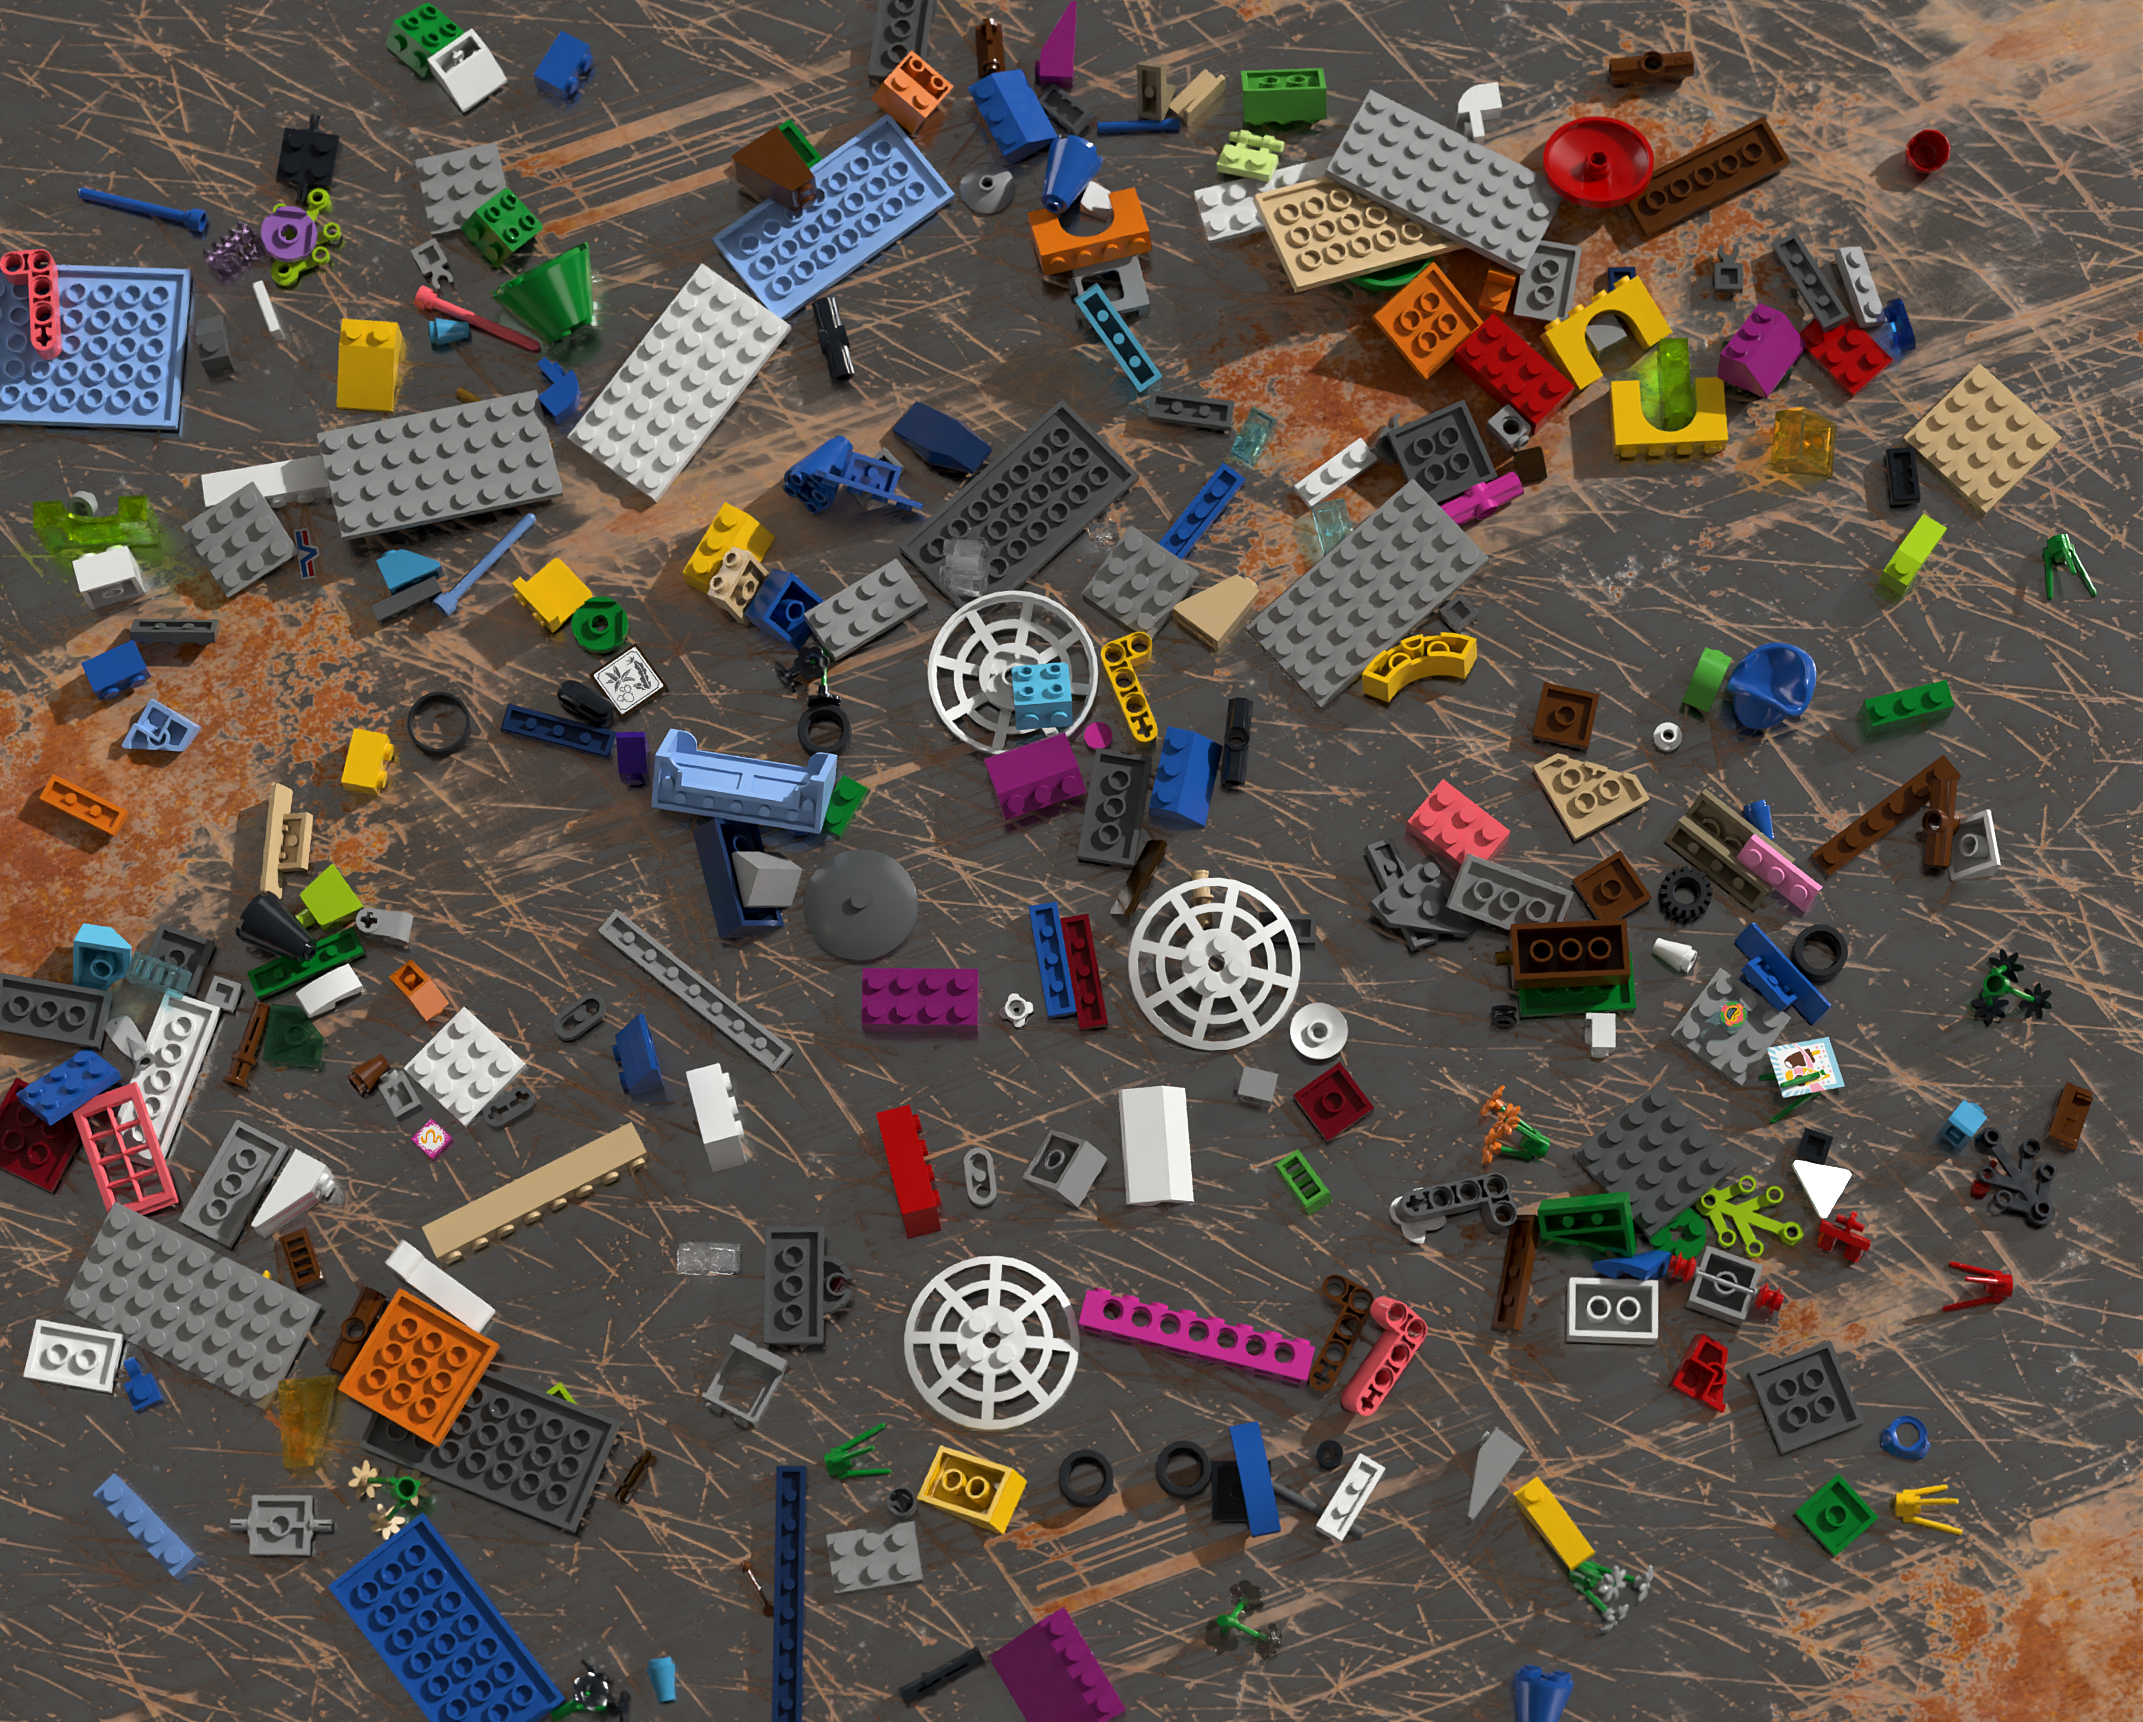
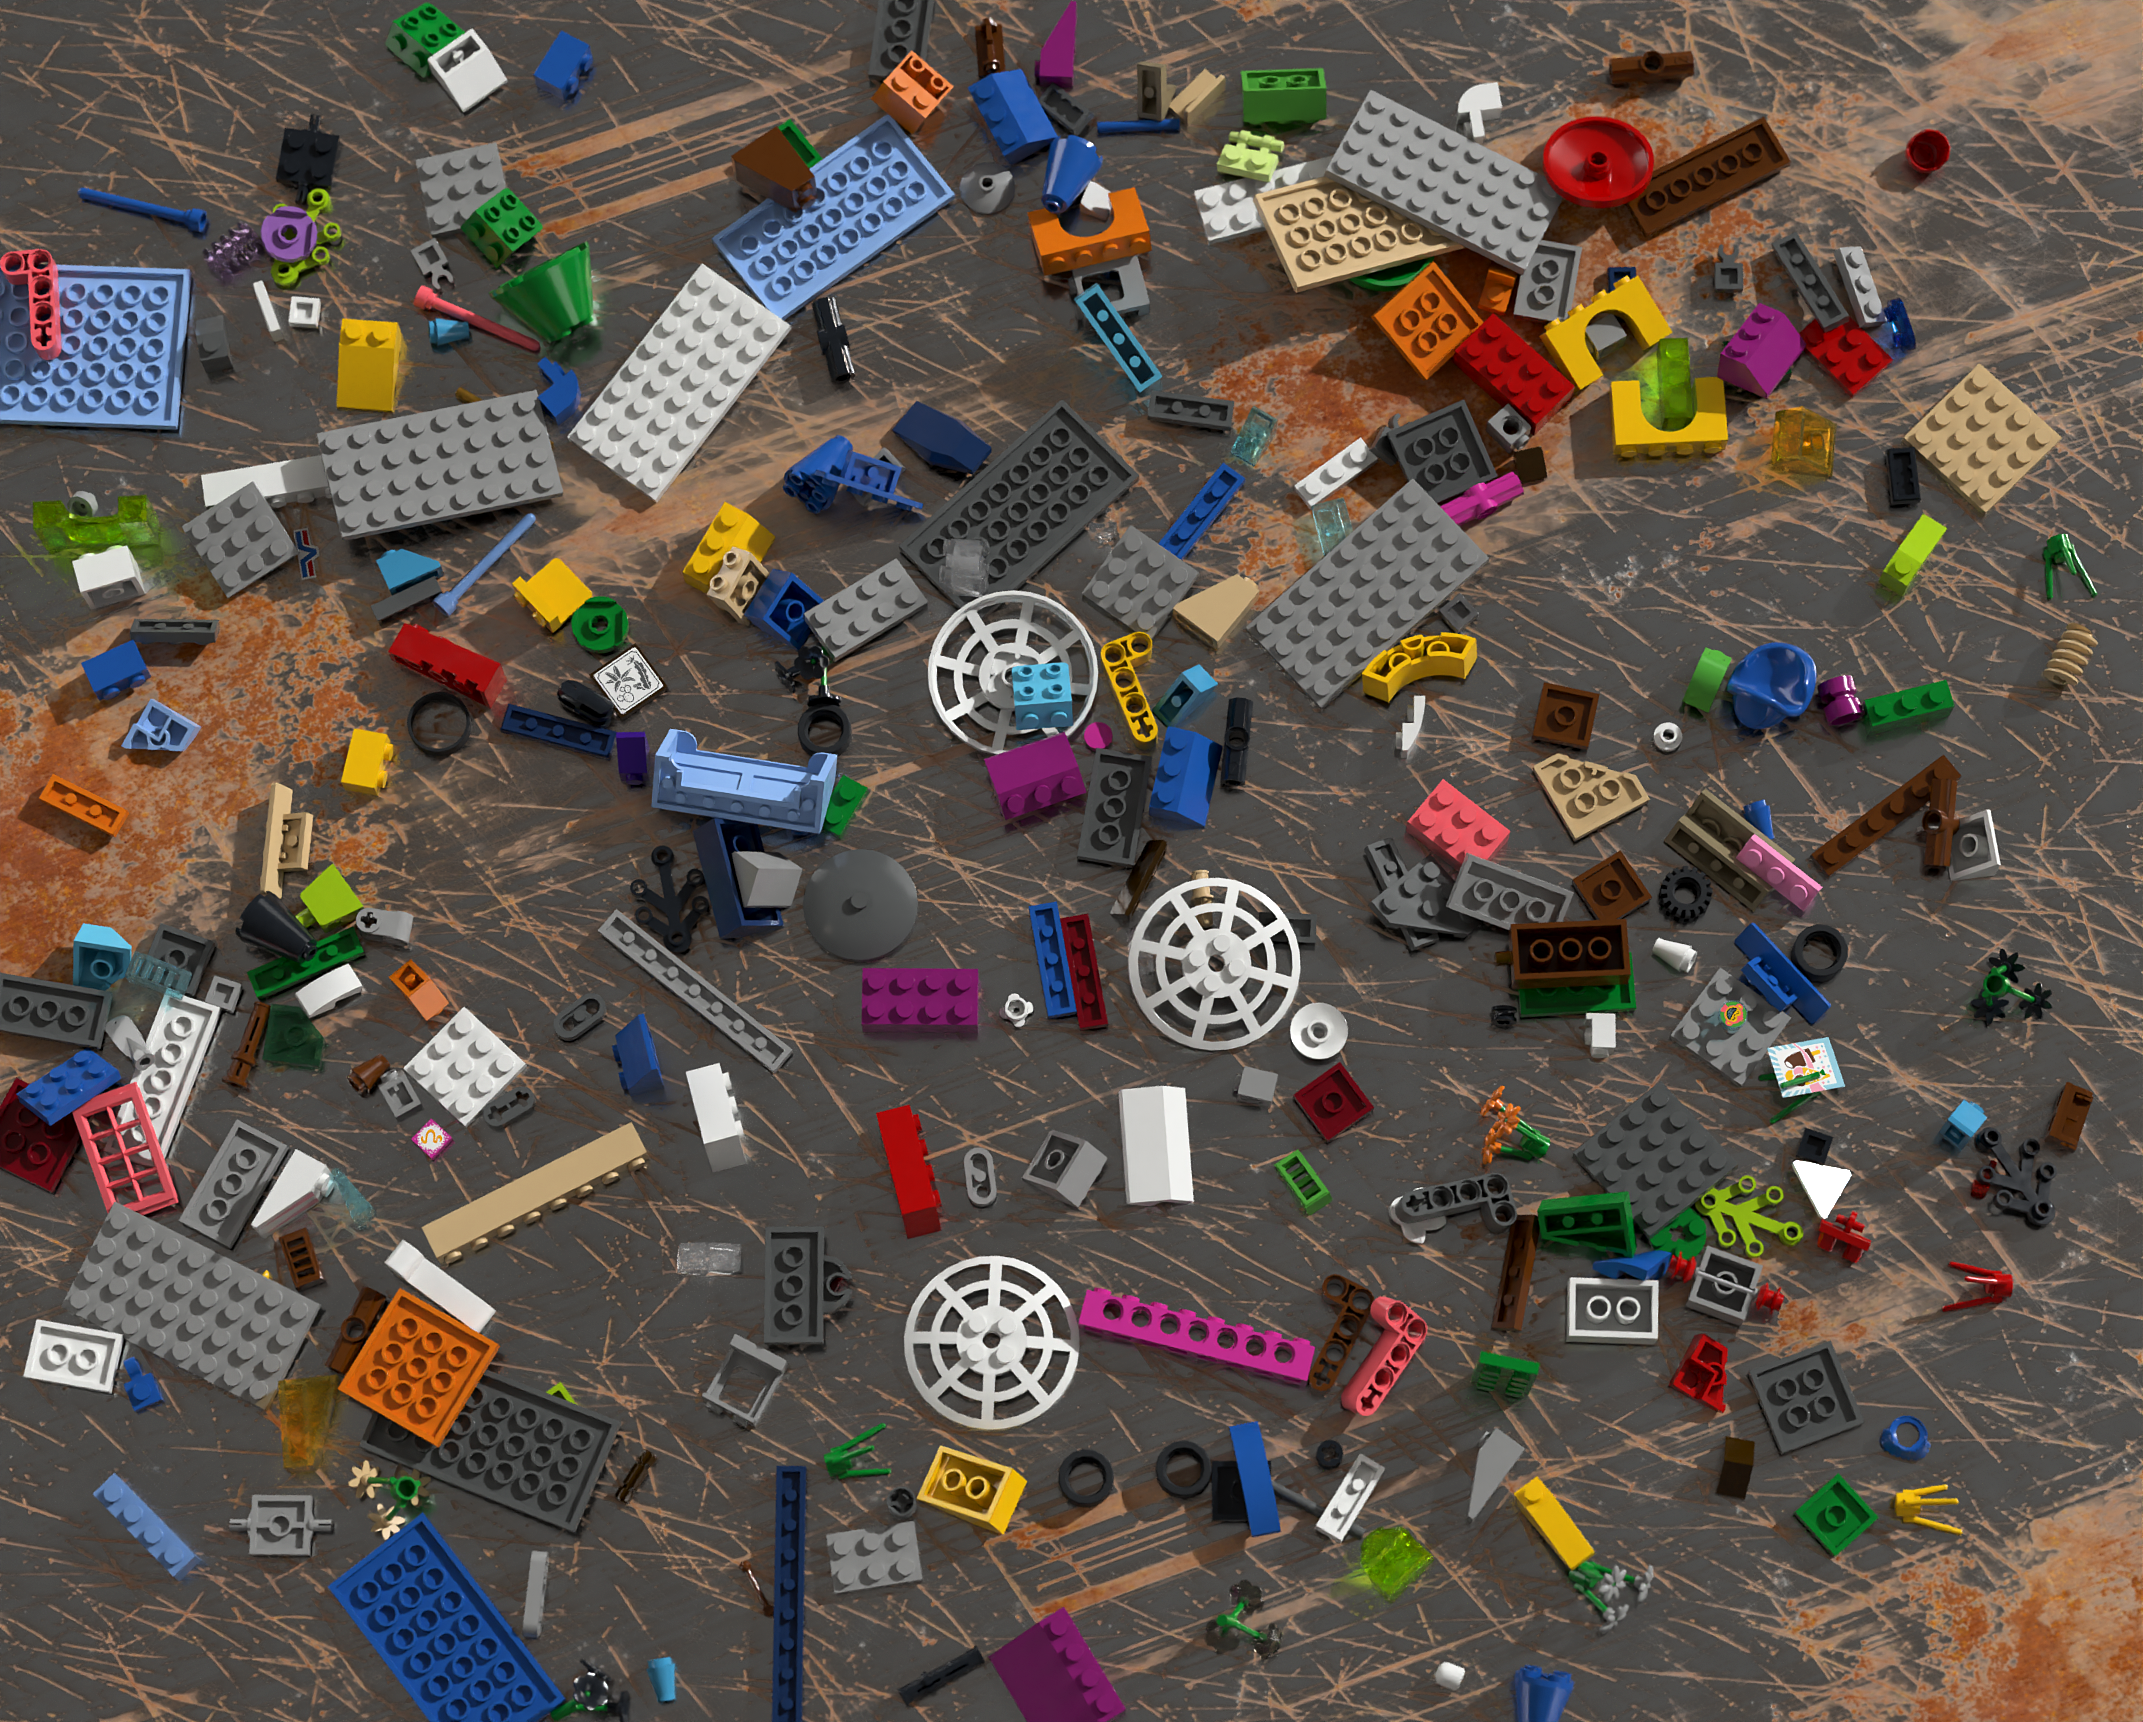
(304, 312): none -> white plate
(358, 1206): none -> clear light blue slope
(448, 664): none -> red wedge
(535, 1594): none -> light grey beam
(671, 903): none -> black plant
(1184, 696): none -> dark azure slope
(1393, 1559): none -> clear neon green slope
(1409, 732): none -> white slope
(1449, 1675): none -> white piece
(1504, 1373): none -> green plate
(1735, 1468): none -> dark brown slope
(1840, 700): none -> magenta wheel
(2070, 655): none -> tan piece

